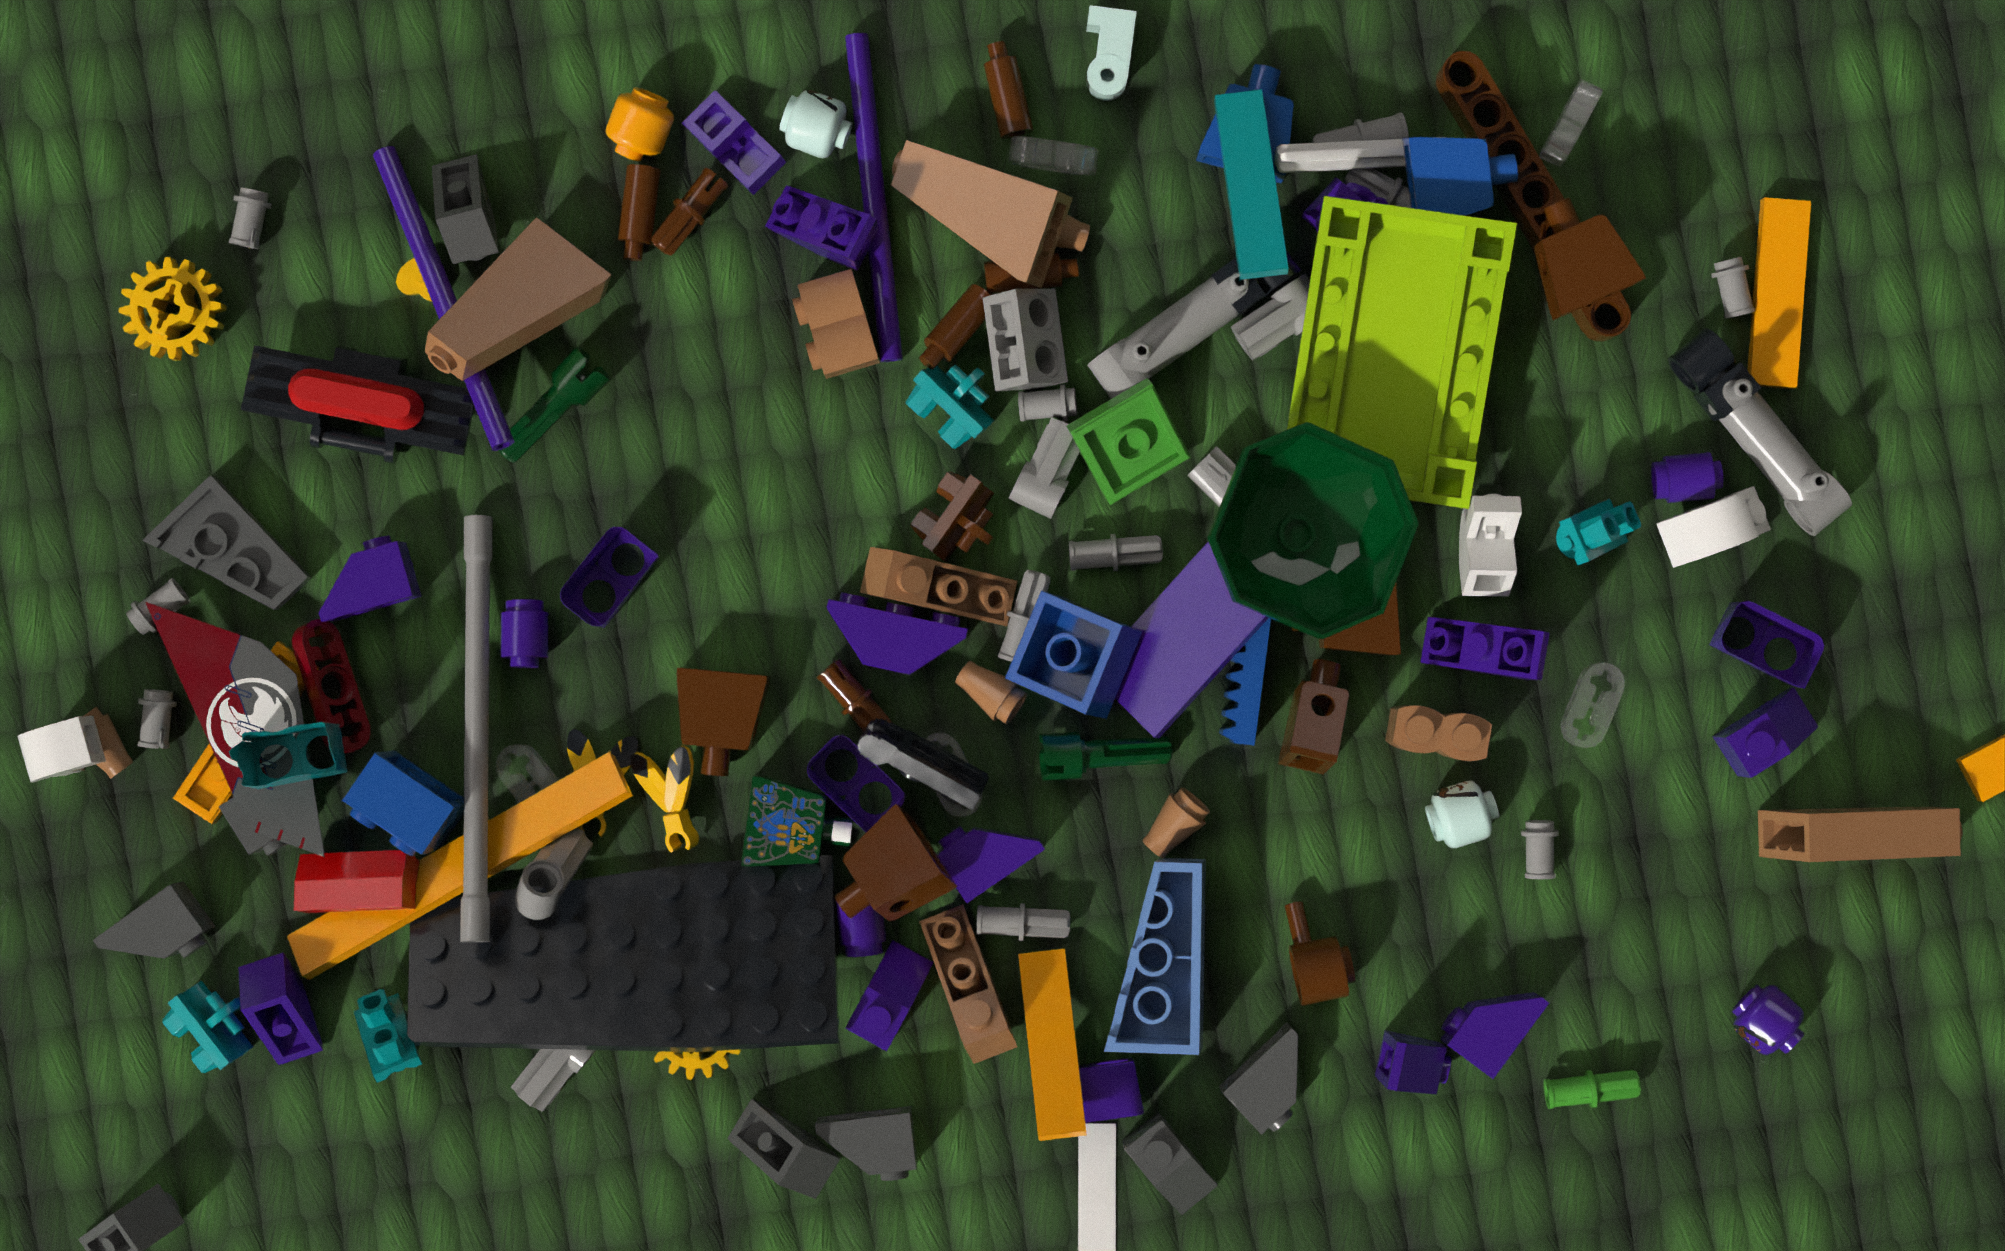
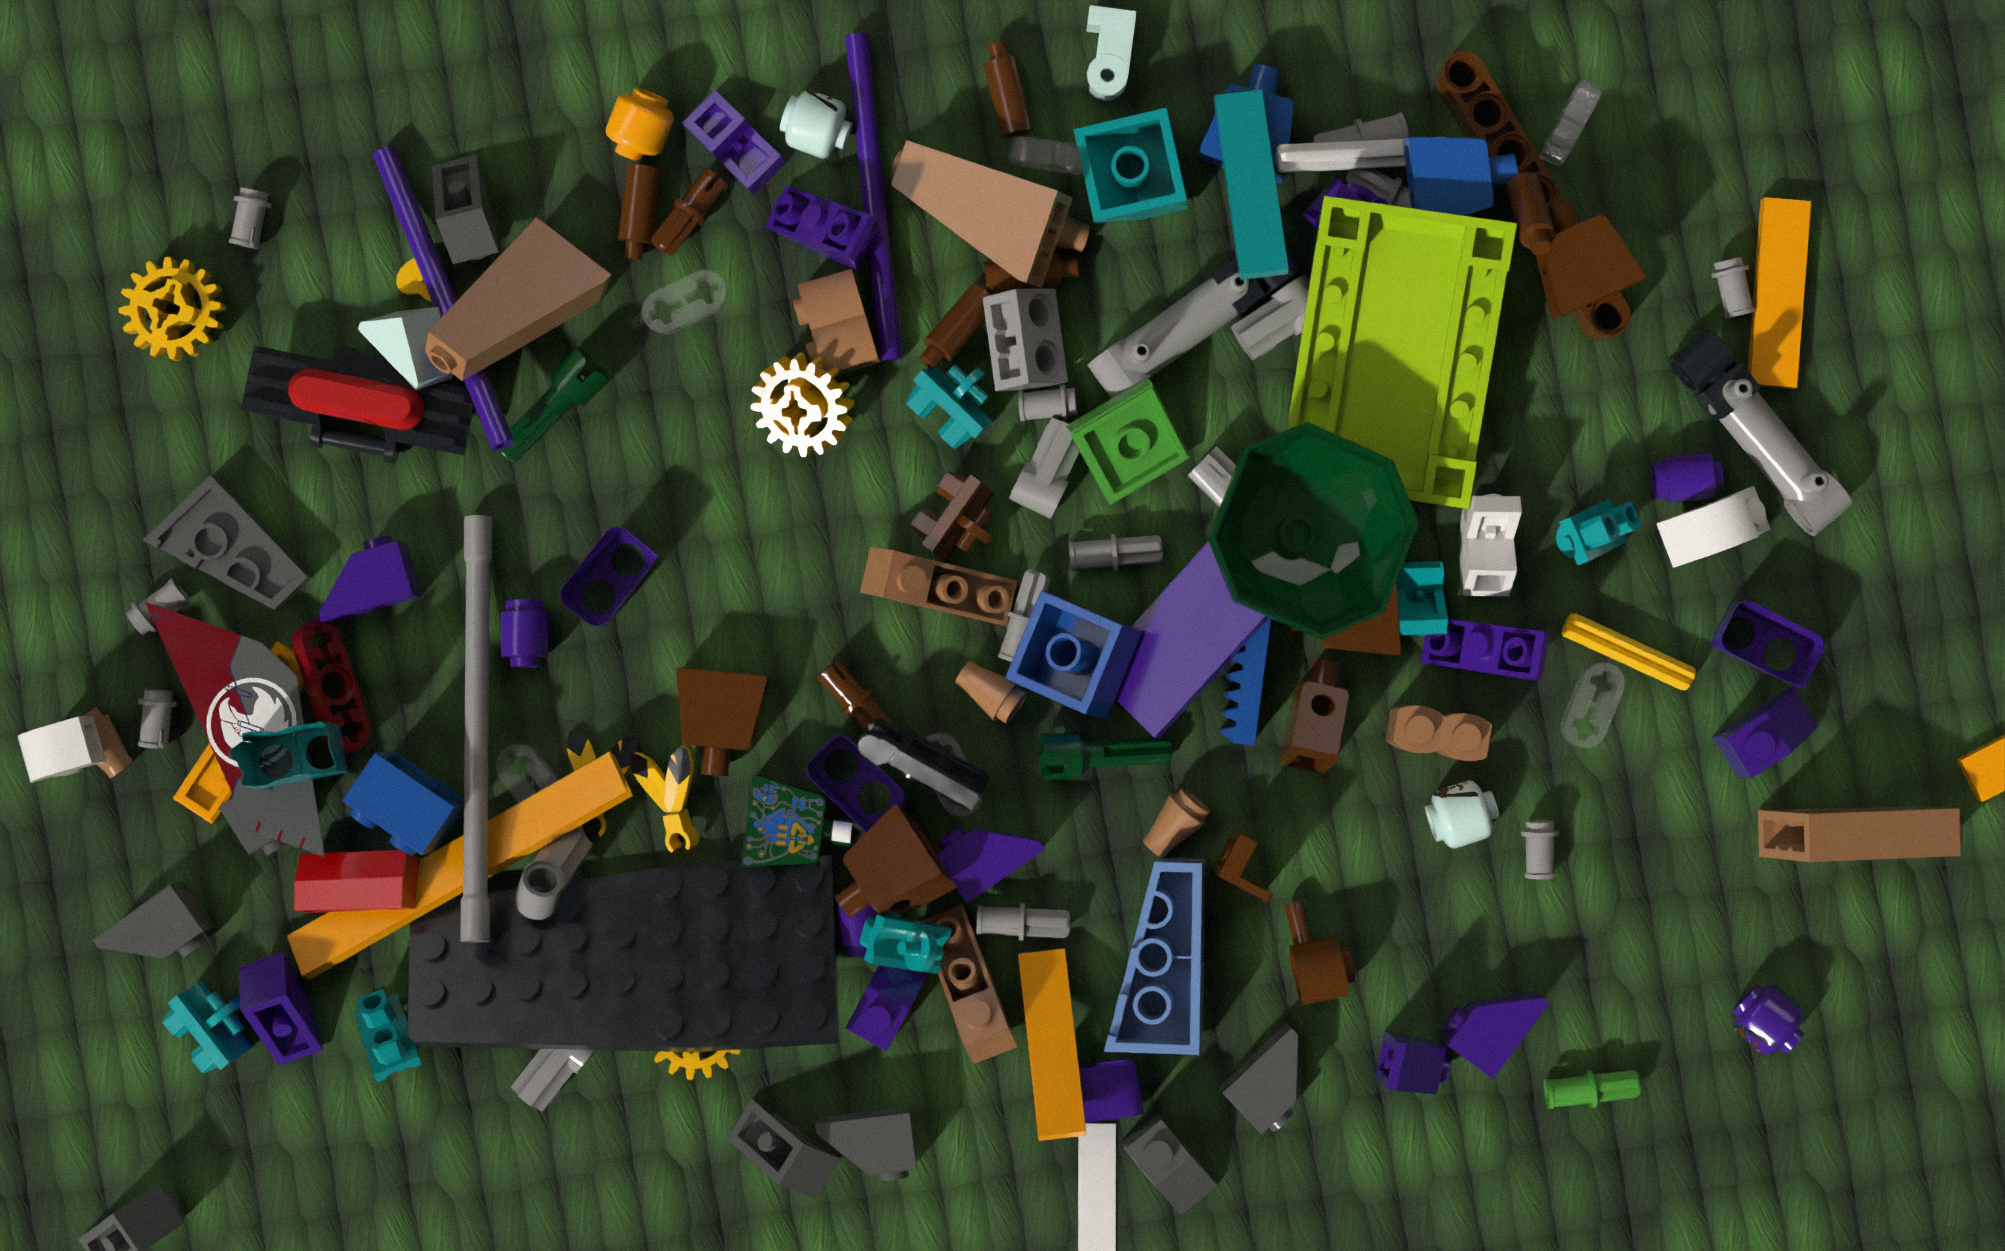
(402, 342): none -> light aqua slope
(690, 312): none -> clear beam
(802, 404): none -> gear
(893, 636): dark purple slope -> none
(904, 943): none -> teal hips
(1131, 168): none -> teal slope
(1233, 861): none -> reddish brown panel
(1421, 599): none -> teal bracket
(1531, 212): none -> reddish brown cylinder
(1628, 651): none -> yellow axle

